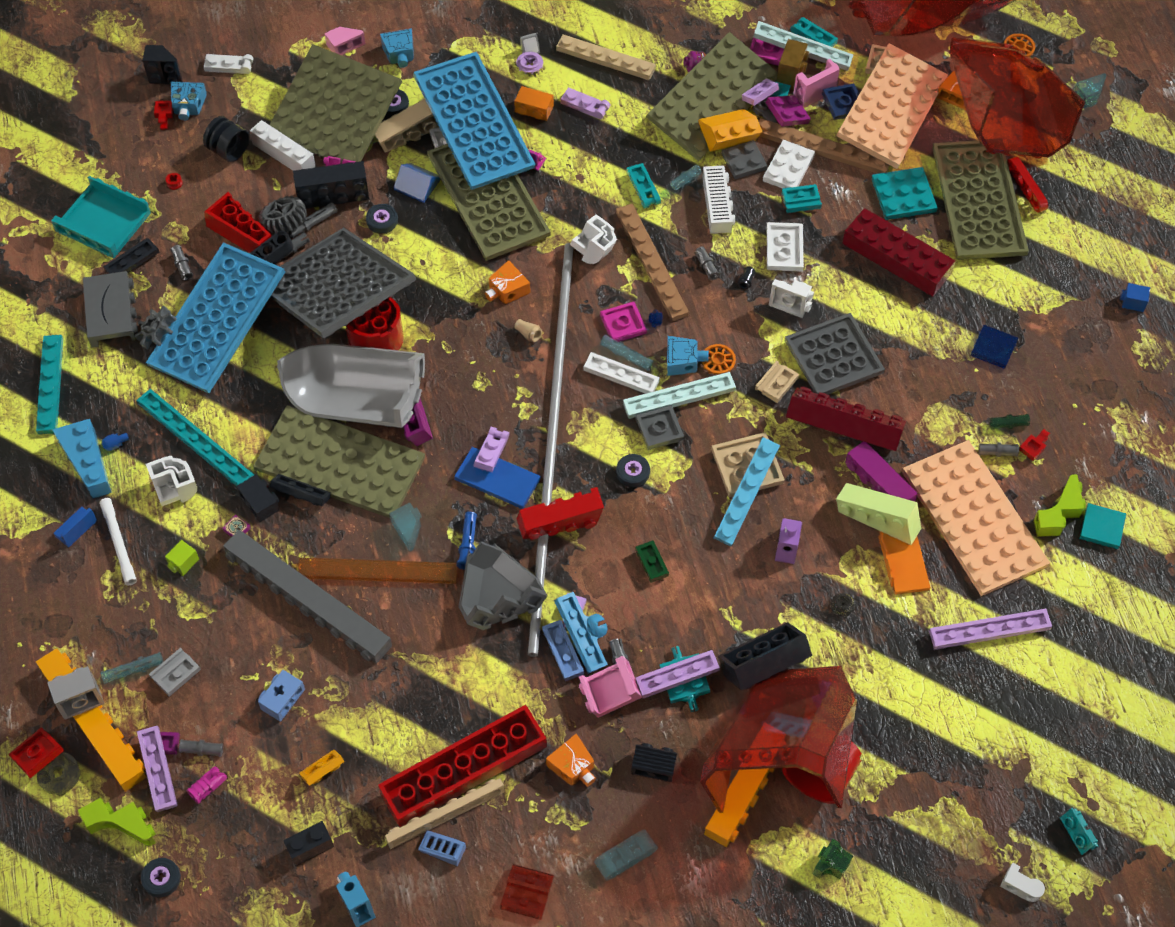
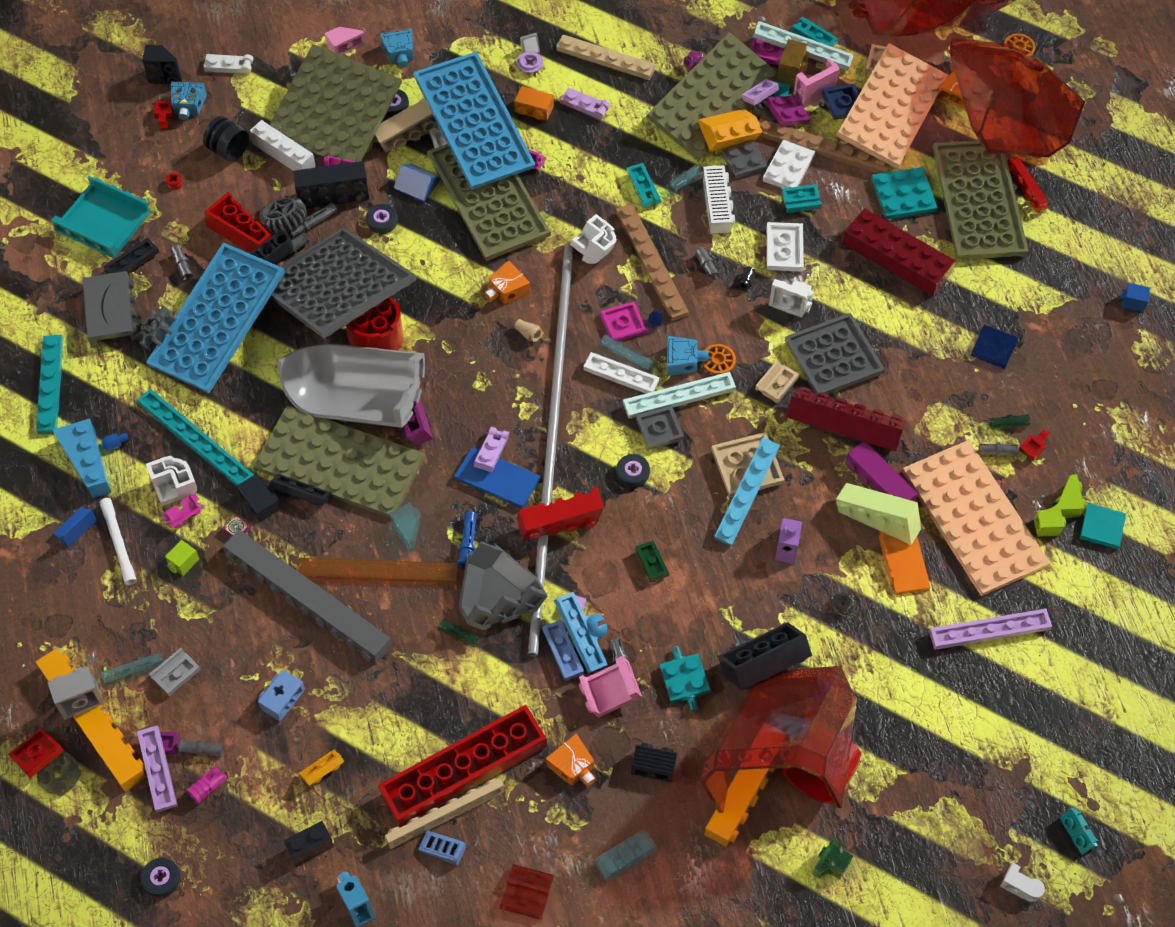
(128, 820): lime arch -> none
(189, 508): none -> dark pink hinge
(458, 633): none -> clear green pin
(677, 674): lavender plate -> none
(1090, 89): clear light blue slope -> none

